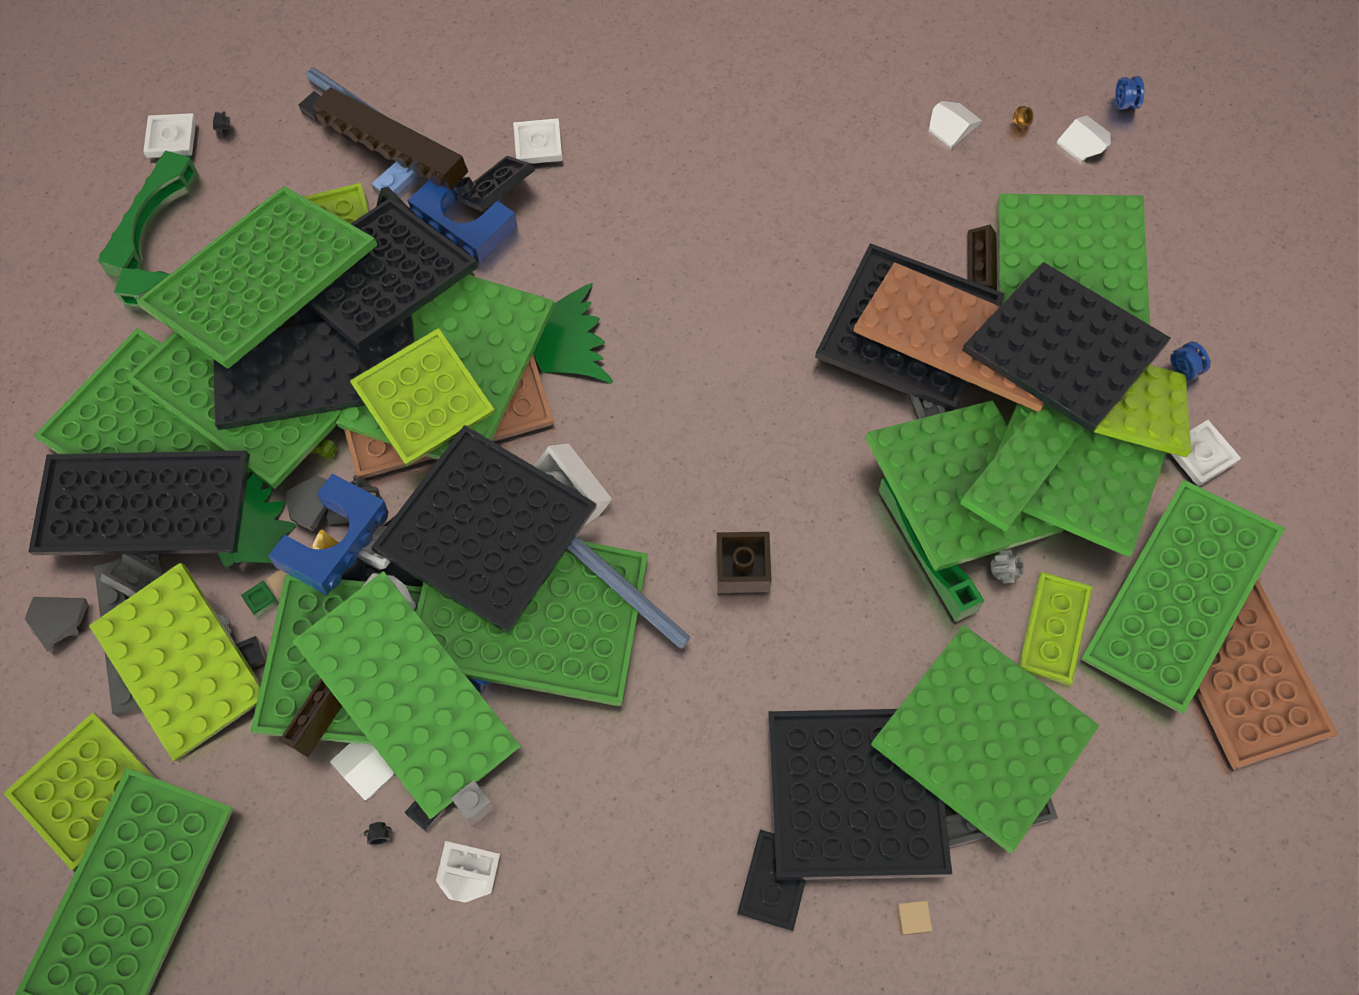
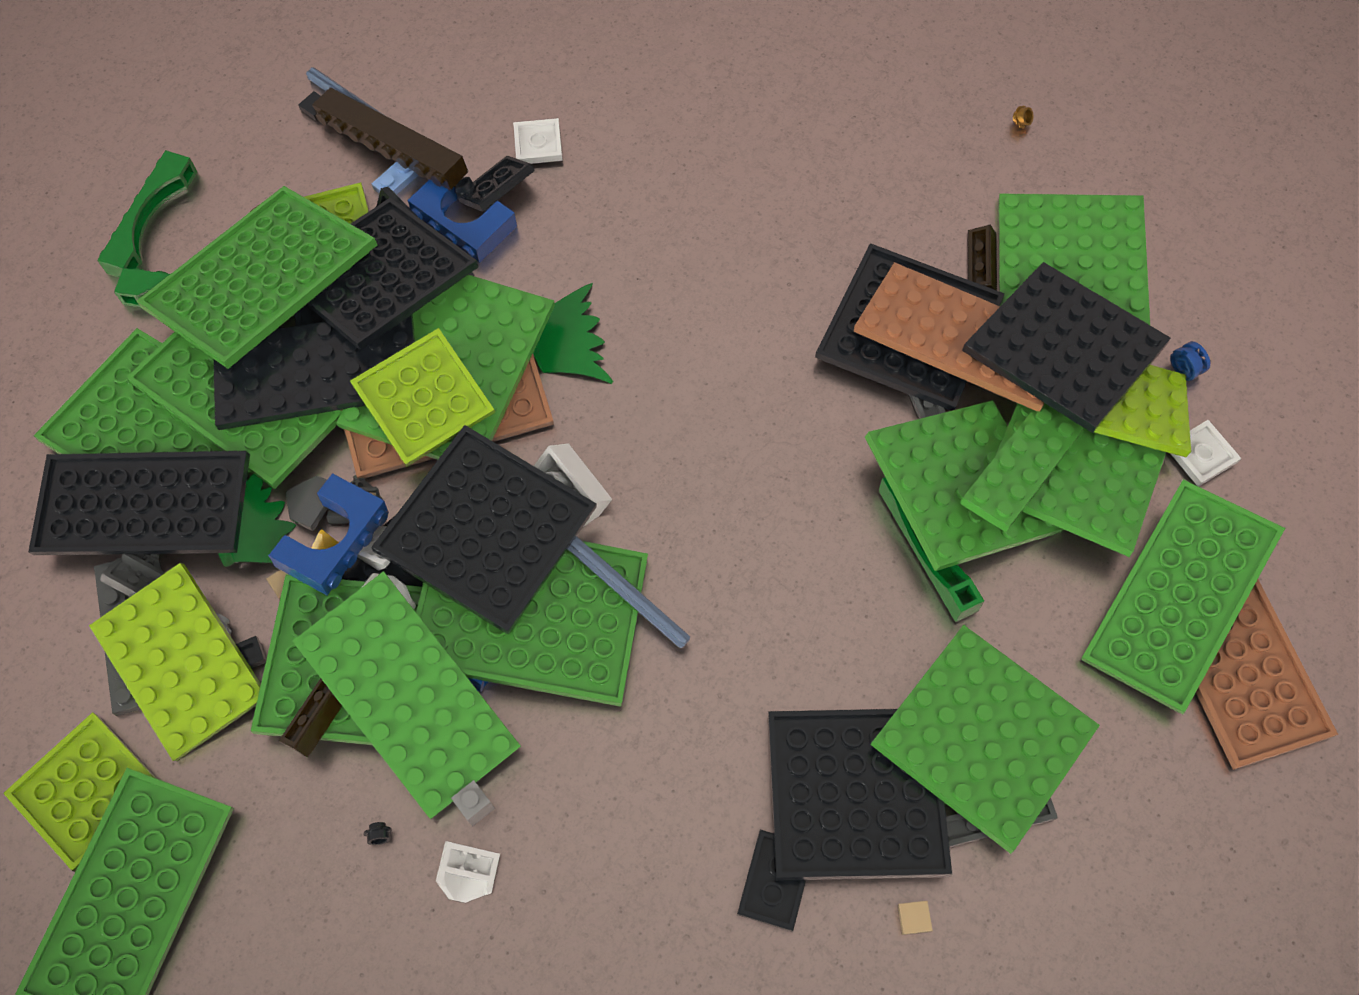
(55, 618): dark grey slope -> none
(169, 133): white plate -> none
(221, 122): black plate -> none
(259, 599): green tile -> none
(326, 450): clear neon green hand -> none
(363, 768): white slope -> none
(417, 814): black tile -> none
(743, 562): dark brown brick -> none
(952, 122): white slope -> none
(1007, 566): light grey gear -> none
(1055, 628): lime tile -> none
(1084, 138): white slope -> none
(1129, 92): blue wheel -> none

